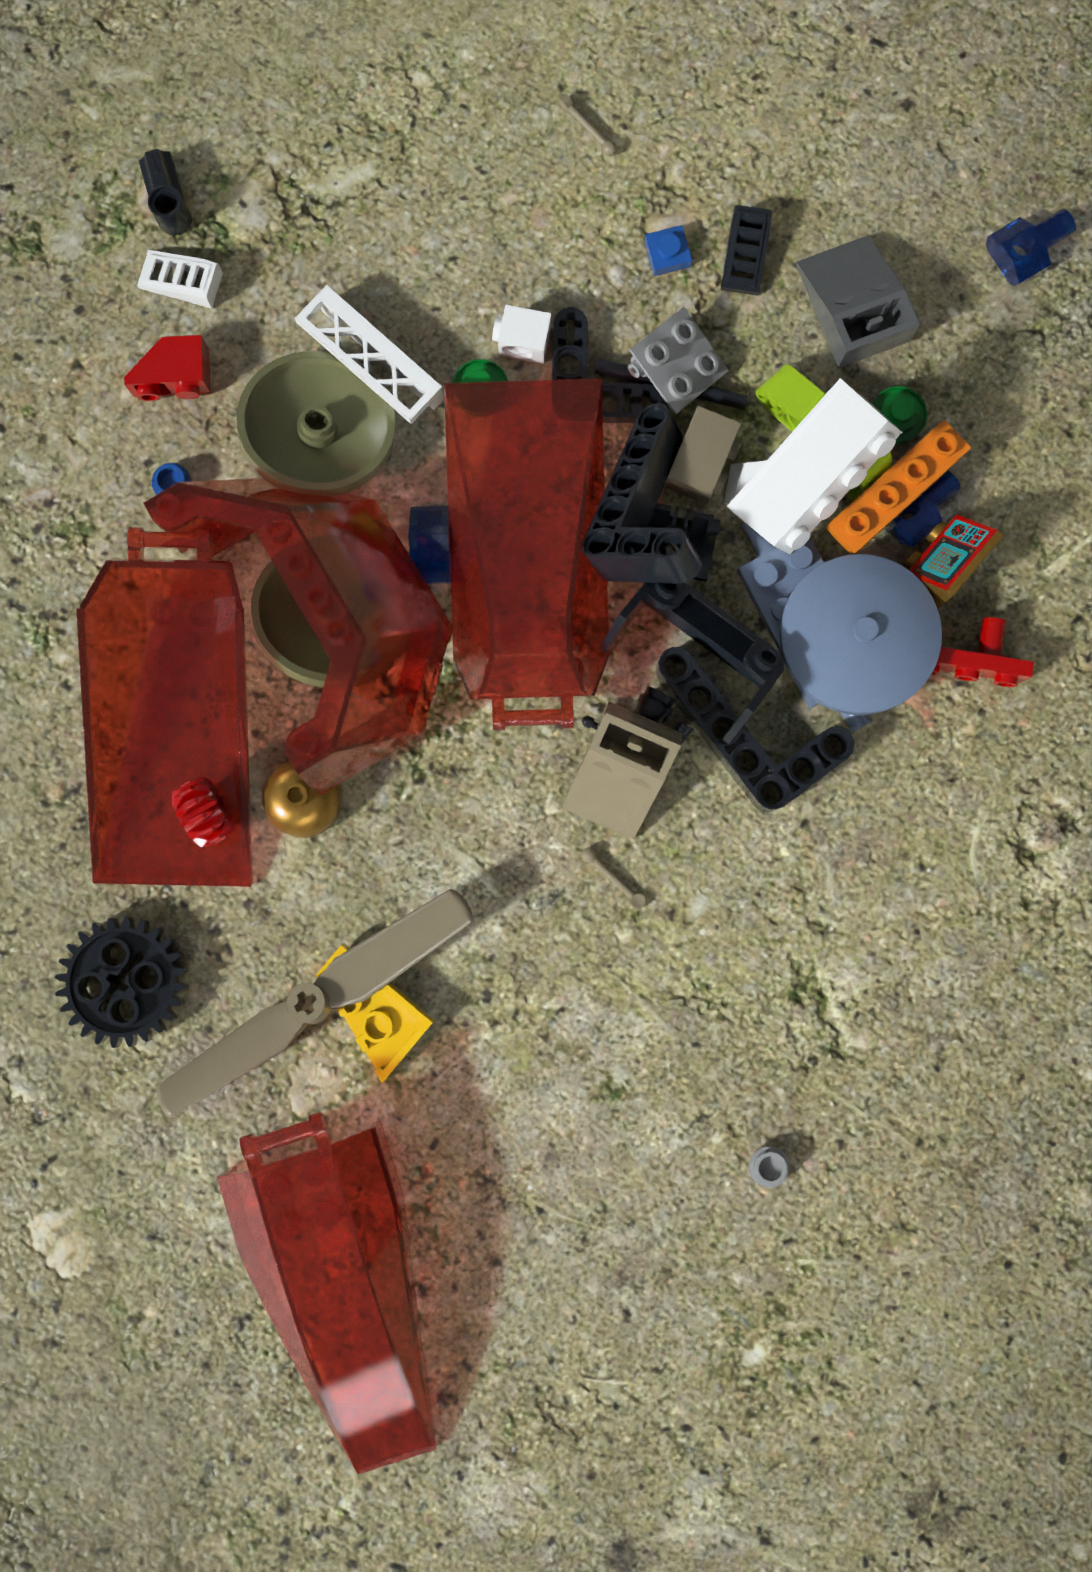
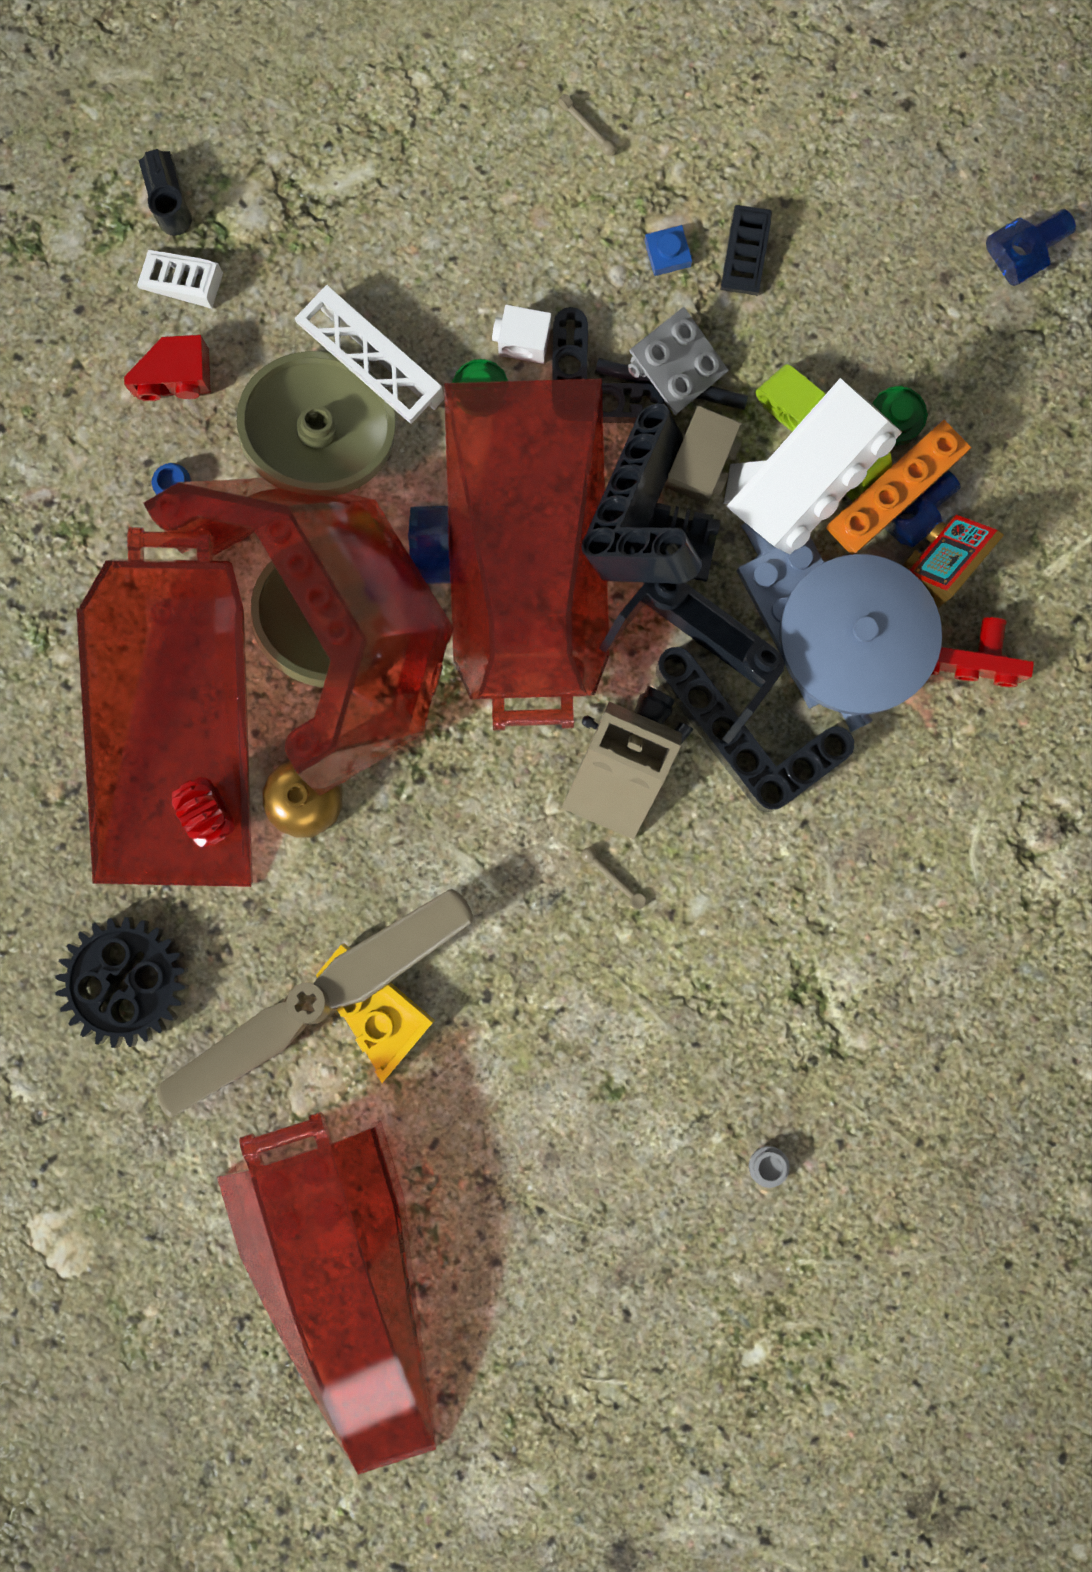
(858, 301): dark grey slope -> none

